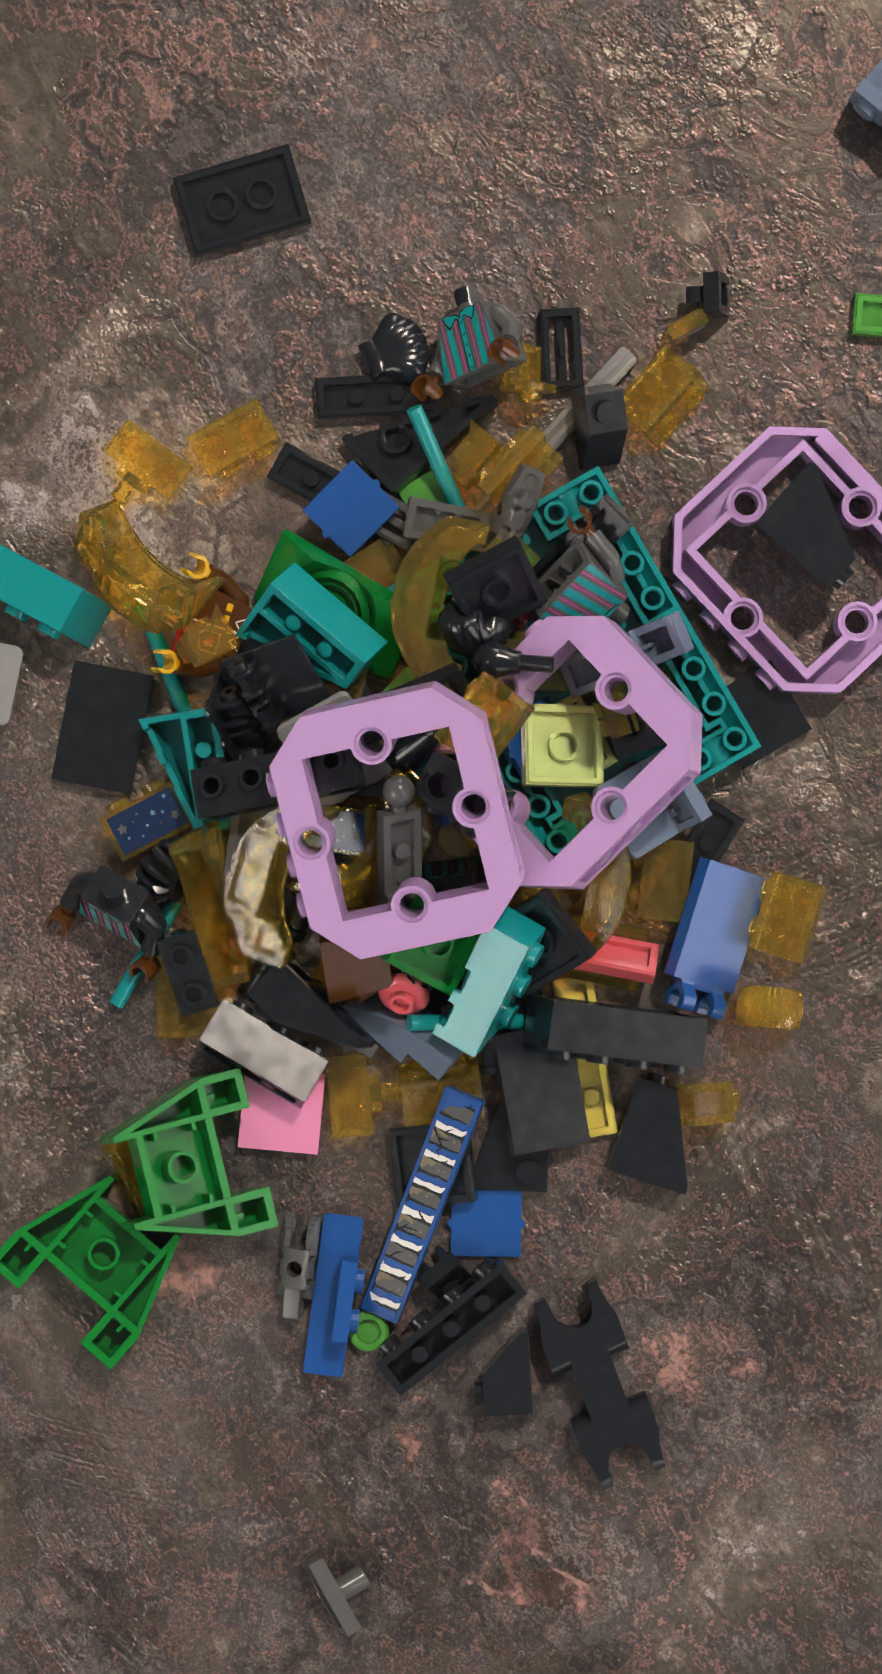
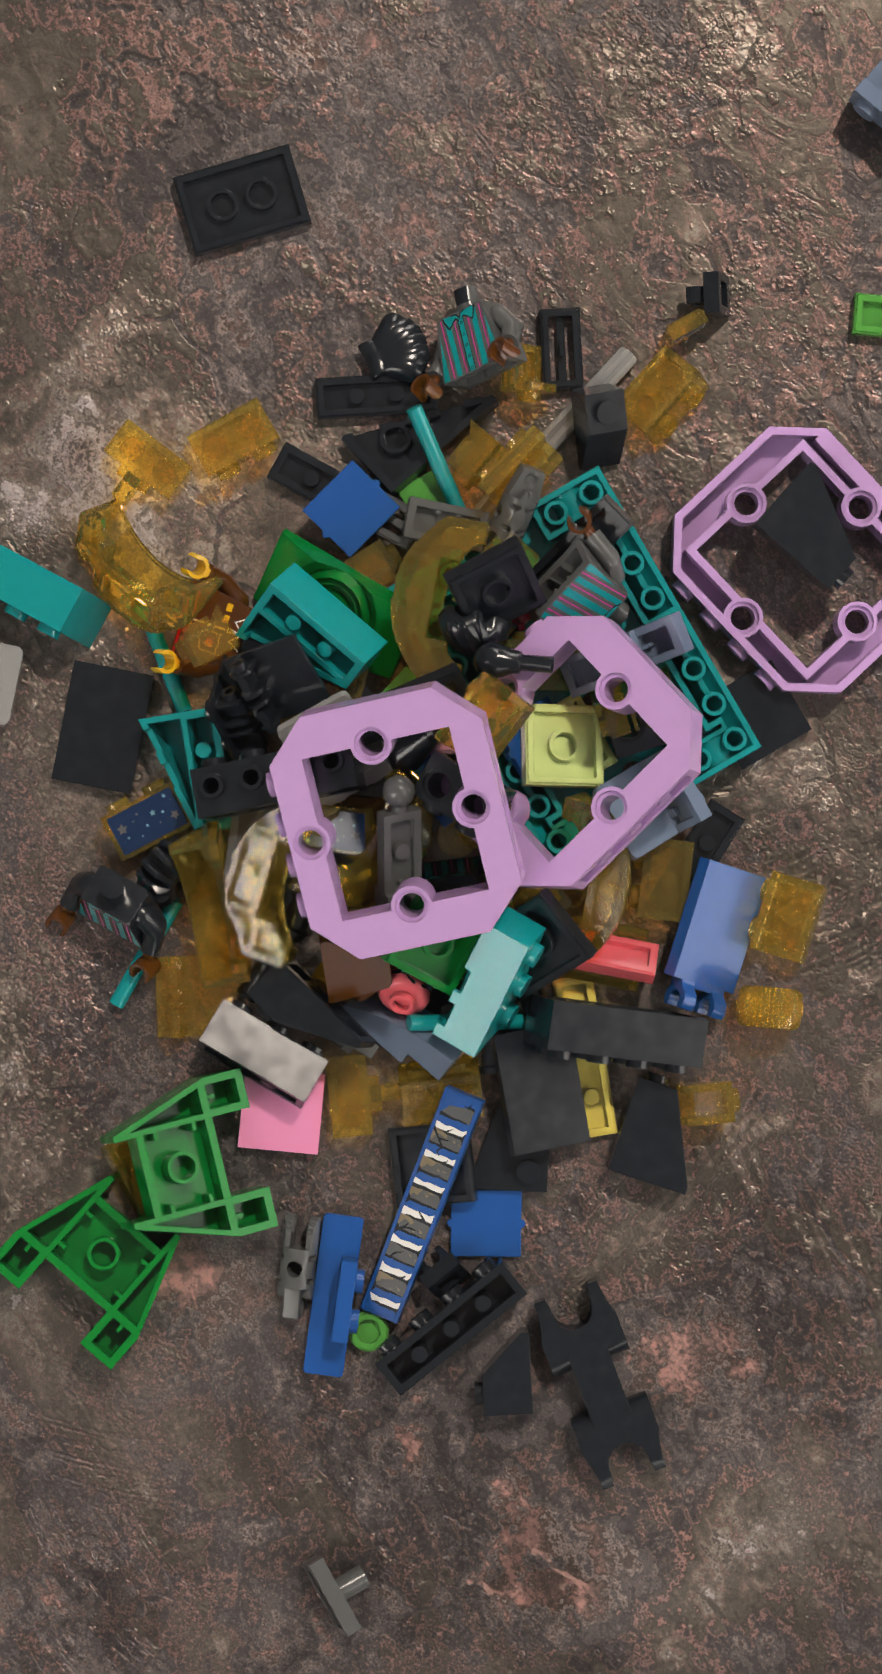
(188, 972): black hinge -> none

